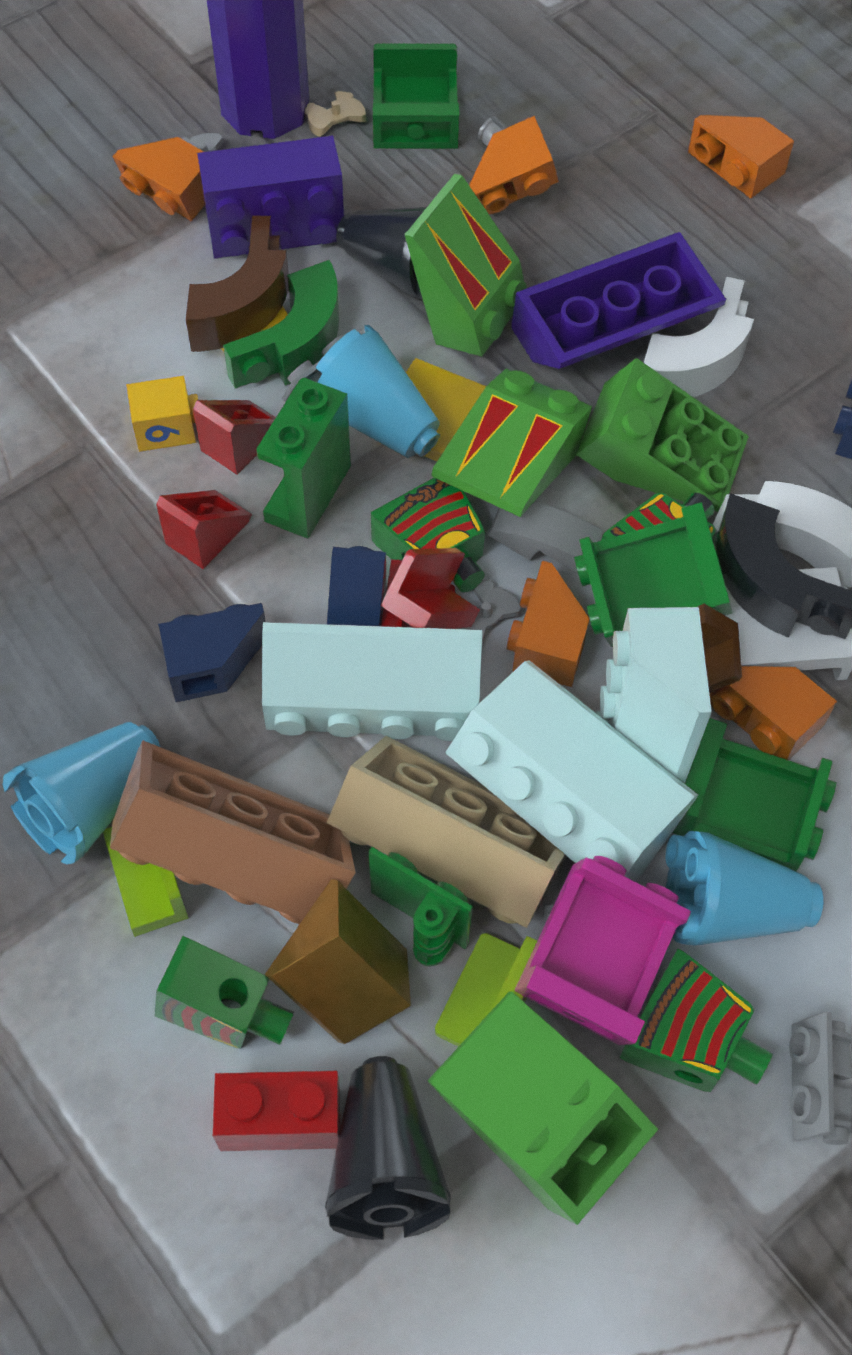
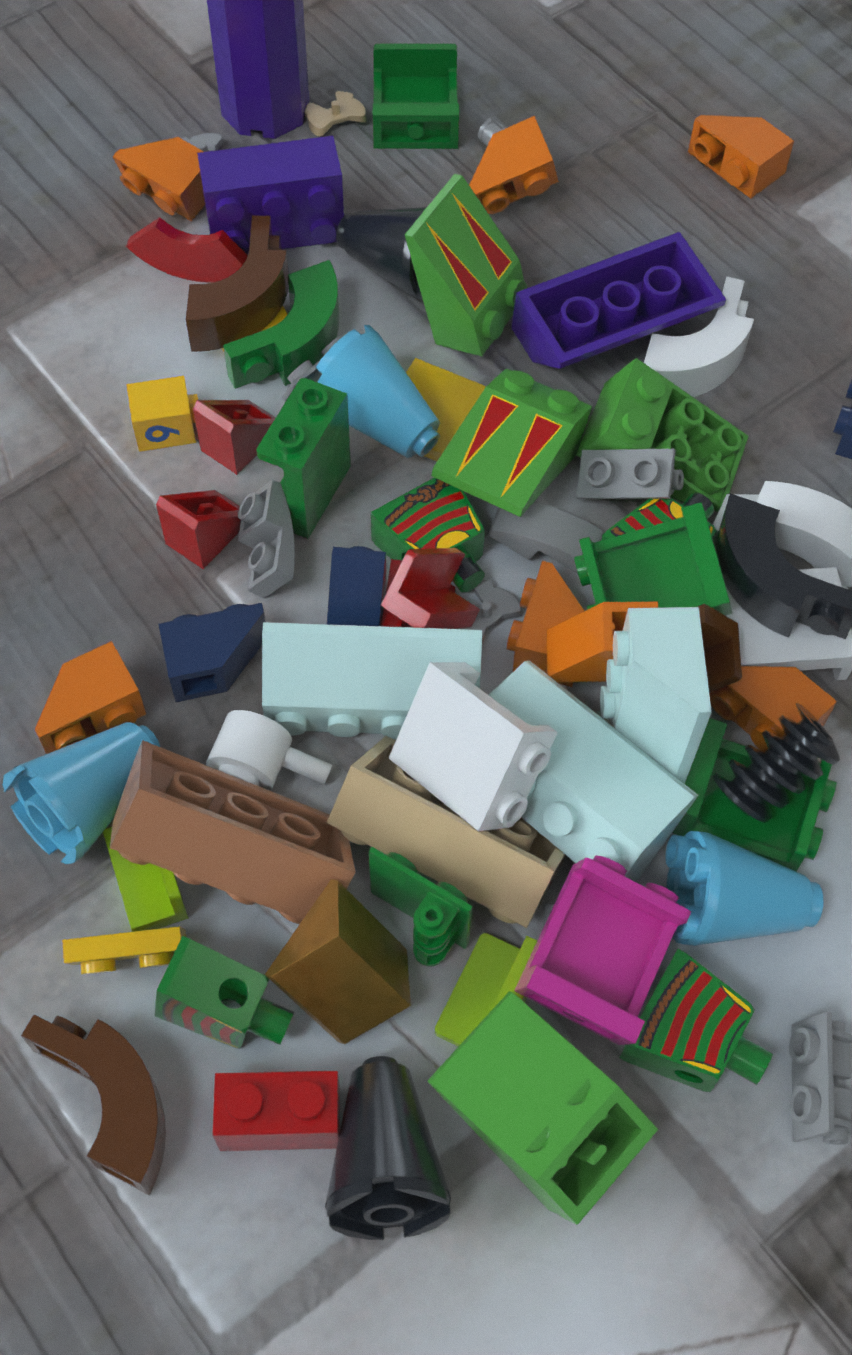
(88, 698): none -> orange slope
(100, 952): none -> yellow plate
(133, 1116): none -> reddish brown arch
(185, 254): none -> red tile
(257, 748): none -> white piece
(269, 531): none -> light grey slope
(470, 748): none -> white panel
(584, 643): none -> orange slope
(628, 474): none -> light grey hinge
(779, 766): none -> black piece

